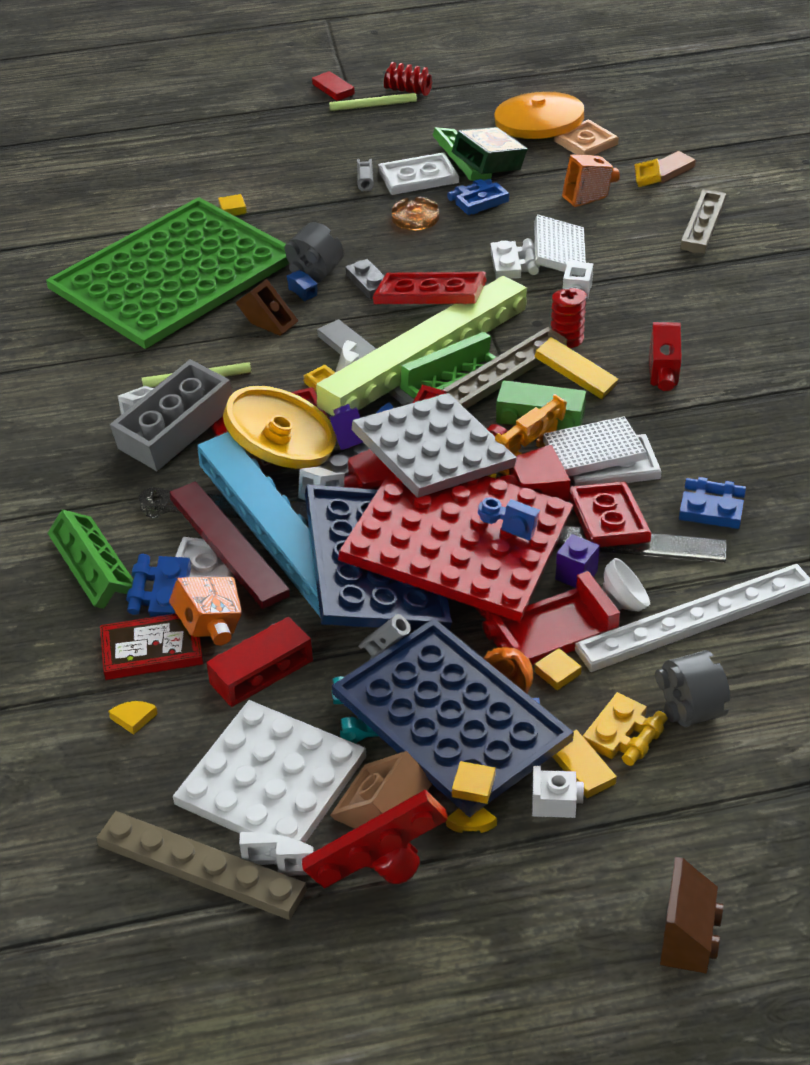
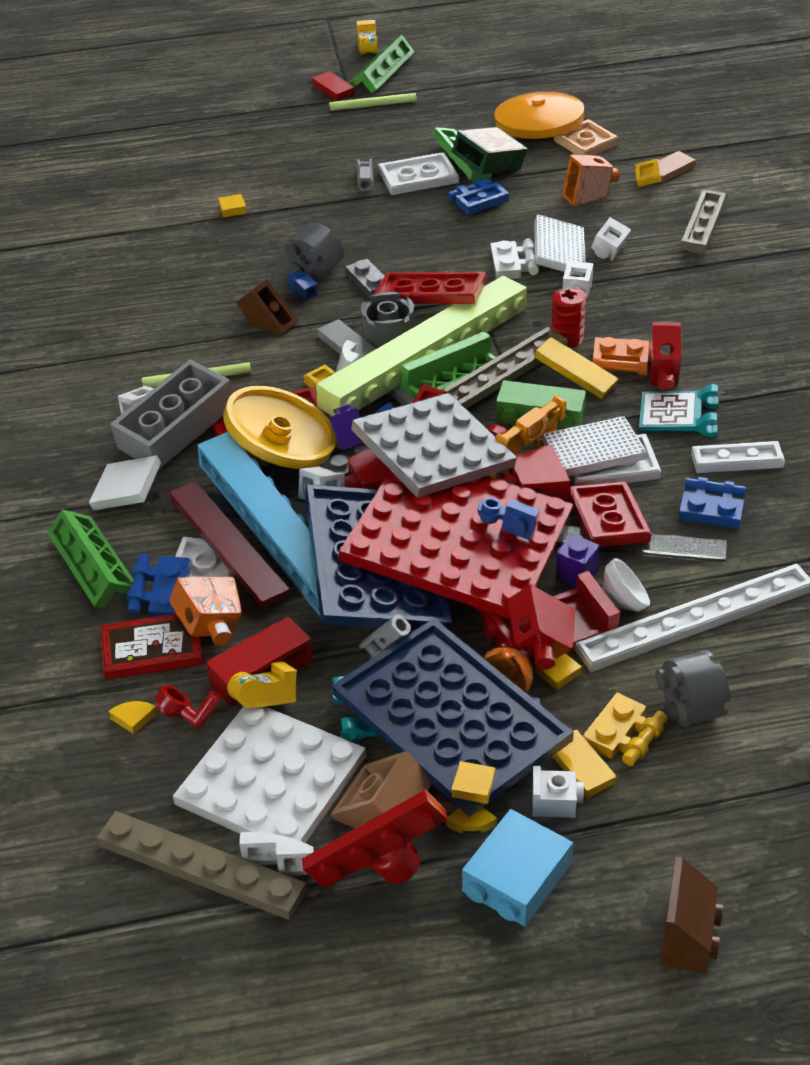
(125, 483): none -> white tile
(170, 271): bright green plate -> none
(175, 703): none -> red plate
(264, 688): none -> yellow leg
(367, 37): none -> yellow leg
(383, 64): none -> bright green fence
(386, 318): none -> dark grey brick
(407, 79): red piece -> none
(415, 214): clear orange tile -> none
(517, 867): none -> medium azure brick
(541, 625): none -> red torso
(608, 245): none -> white brick
(621, 355): none -> orange plate
(679, 411): none -> flag
(737, 457): none -> white tile

